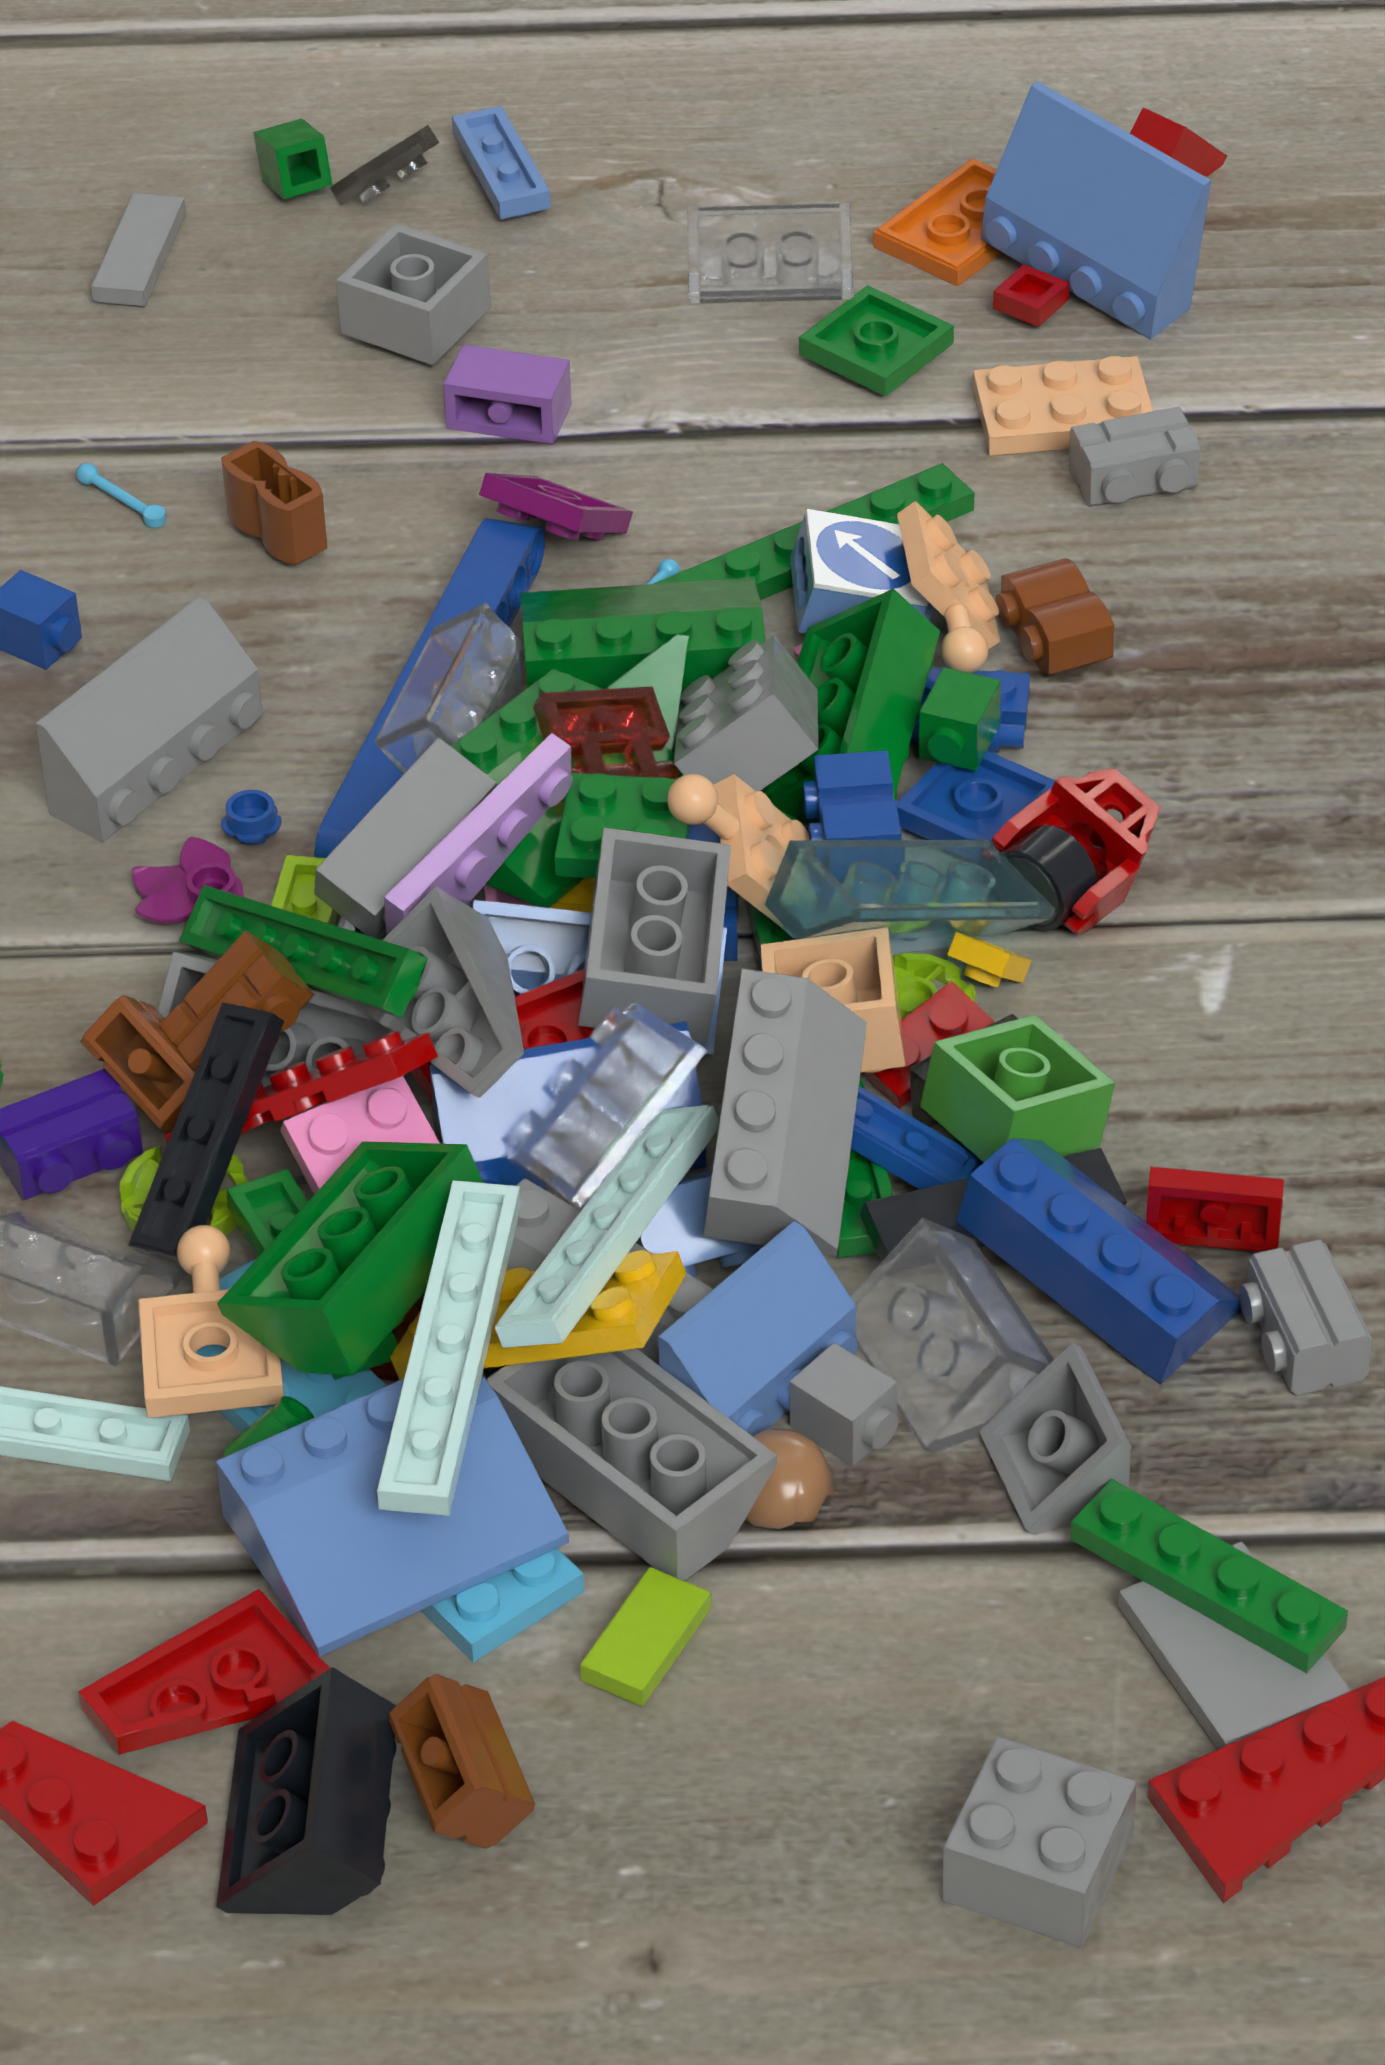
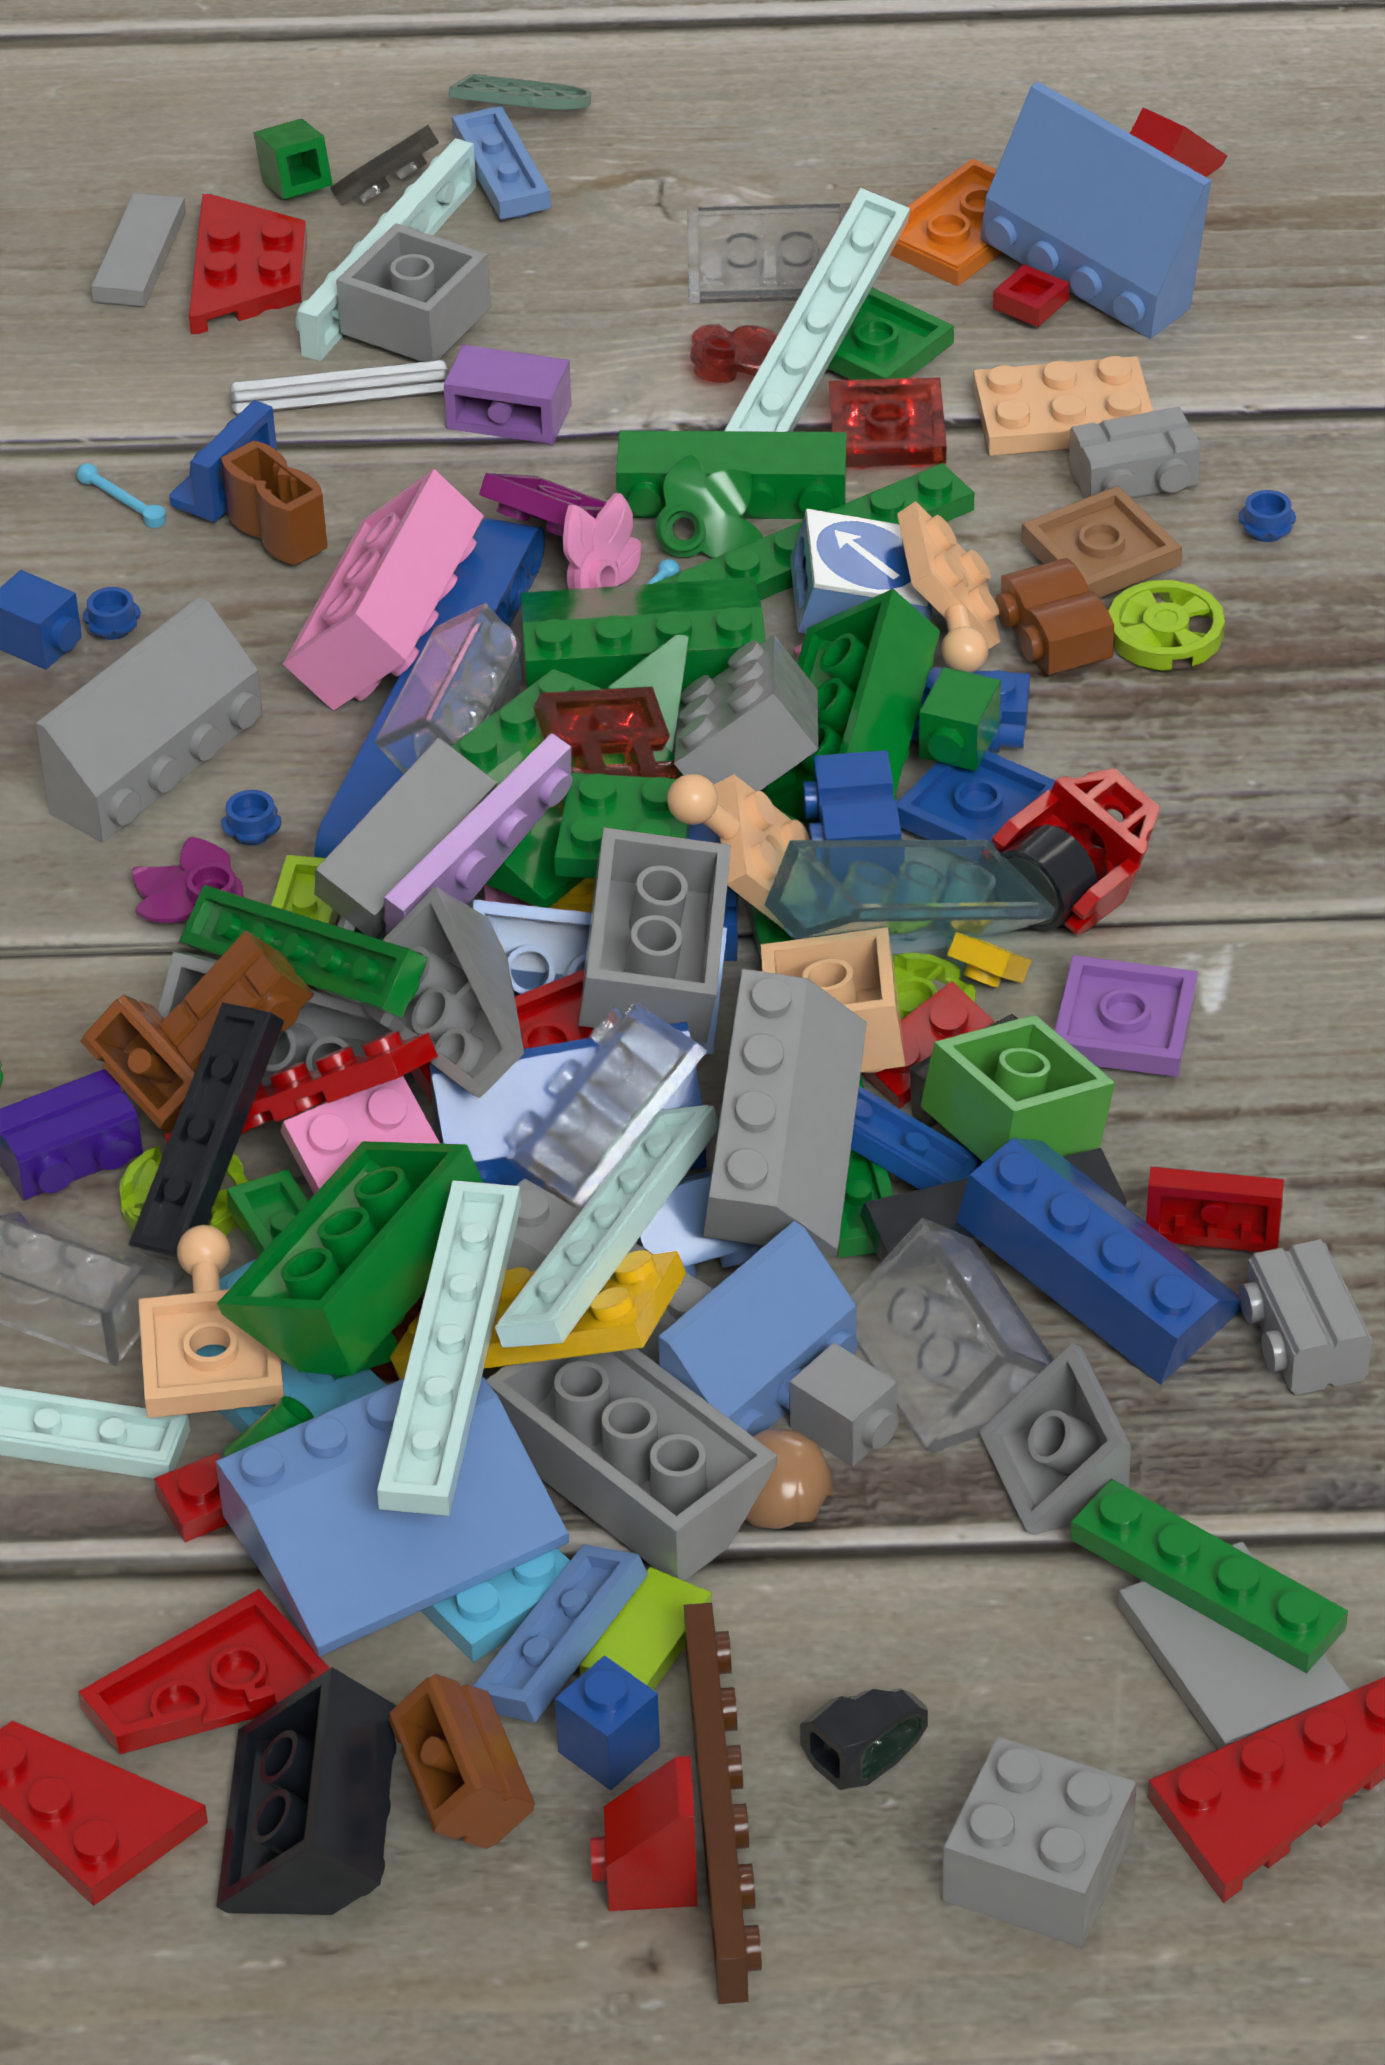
(111, 613): none -> blue plate
(192, 1498): none -> red plate
(204, 488): none -> blue bracket
(245, 261): none -> red wing
(341, 386): none -> axle
(385, 591): none -> bright pink brick
(422, 207): none -> light aqua plate
(520, 92): none -> sand green window
(561, 1631): none -> medium blue plate
(601, 546): none -> bright pink plate
(607, 1722): none -> blue brick
(650, 1842): none -> red slope
(713, 506): none -> green plate
(723, 353): none -> clear red plate
(723, 1823): none -> reddish brown plate
(787, 468): none -> green brick
(821, 315): none -> light aqua plate
(862, 1735): none -> black rock
(889, 421): none -> clear red plate
(1106, 539): none -> medium nougat plate
(1127, 1014): none -> medium lavender plate
(1159, 632): none -> lime piece
(1267, 515): none -> blue plate

